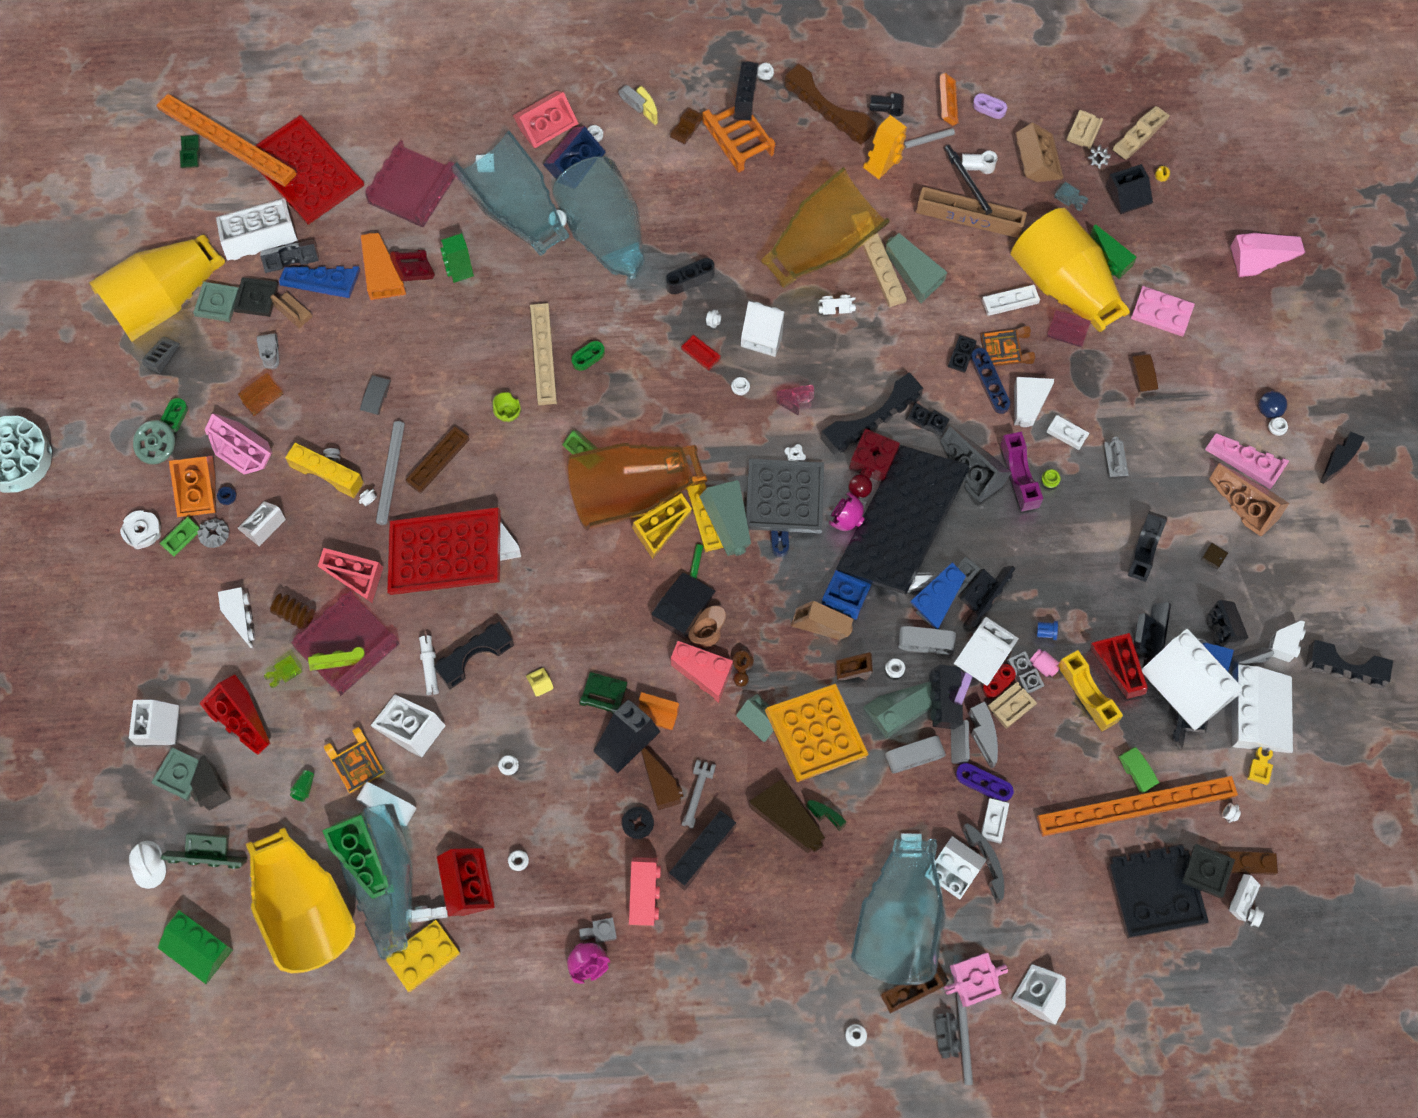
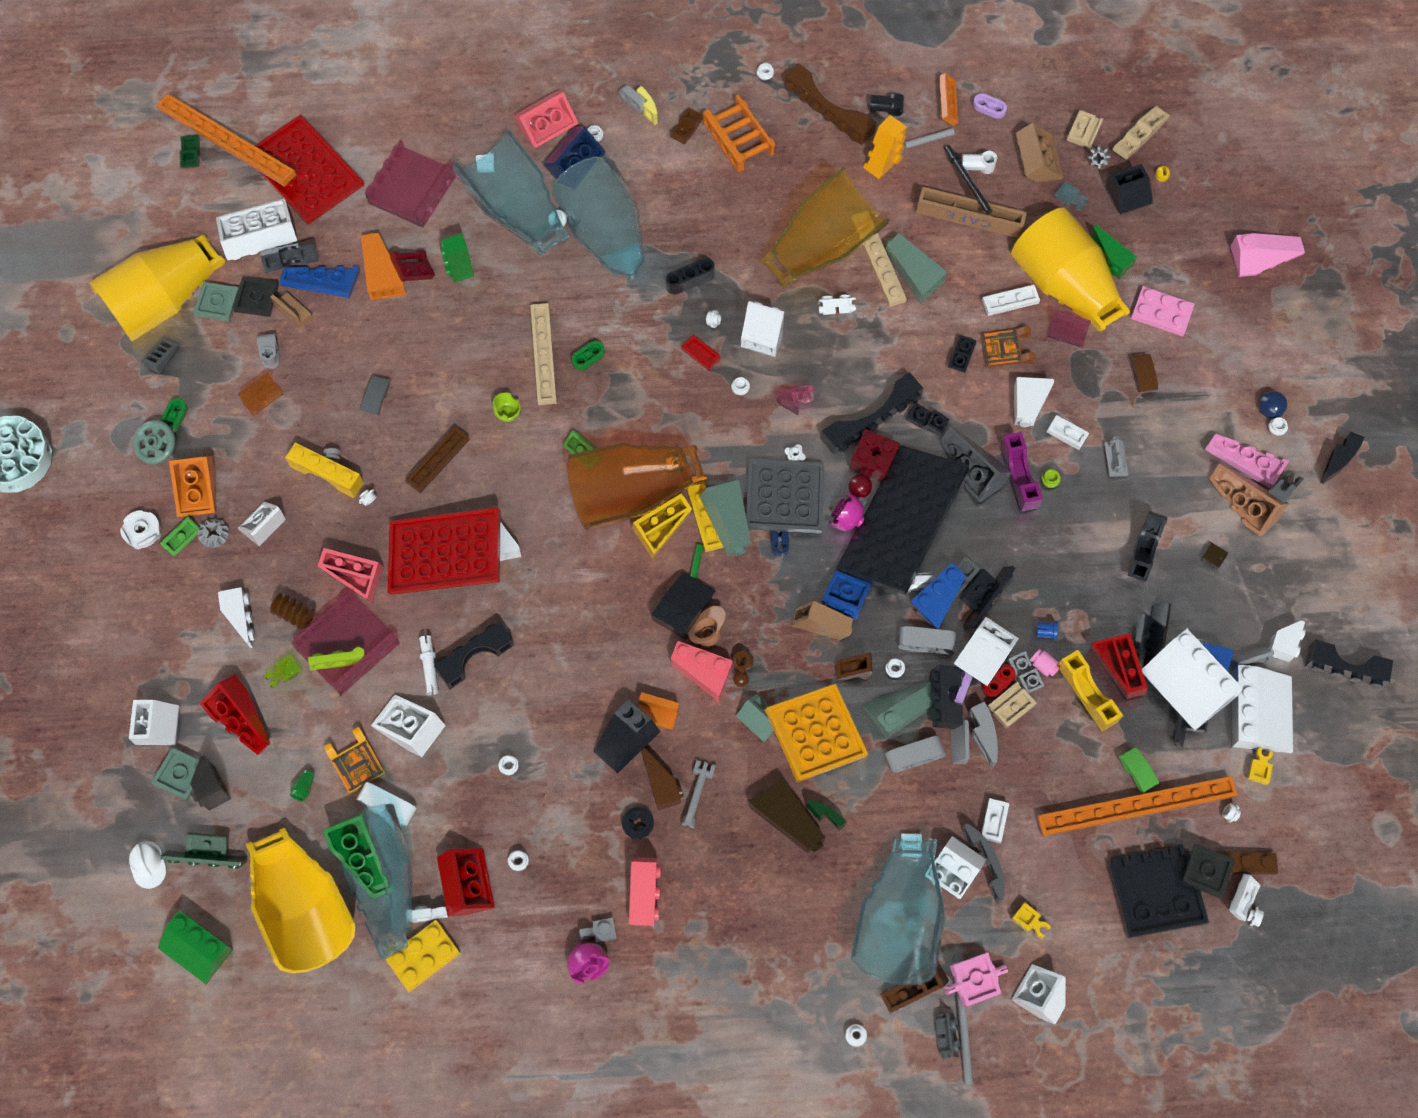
(226, 491): dark blue plate -> none
(237, 444): bright pink wedge -> none
(390, 473): light grey axle -> none
(539, 682): light yellow slope -> none
(603, 687): dark green plate -> none
(699, 852): black arch -> none
(745, 90): black arch -> none
(992, 380): dark blue beam -> none
(993, 786): dark purple plate -> none
(1028, 918): none -> yellow plate
(1227, 624): black slope -> none
(1283, 489): none -> dark grey hinge

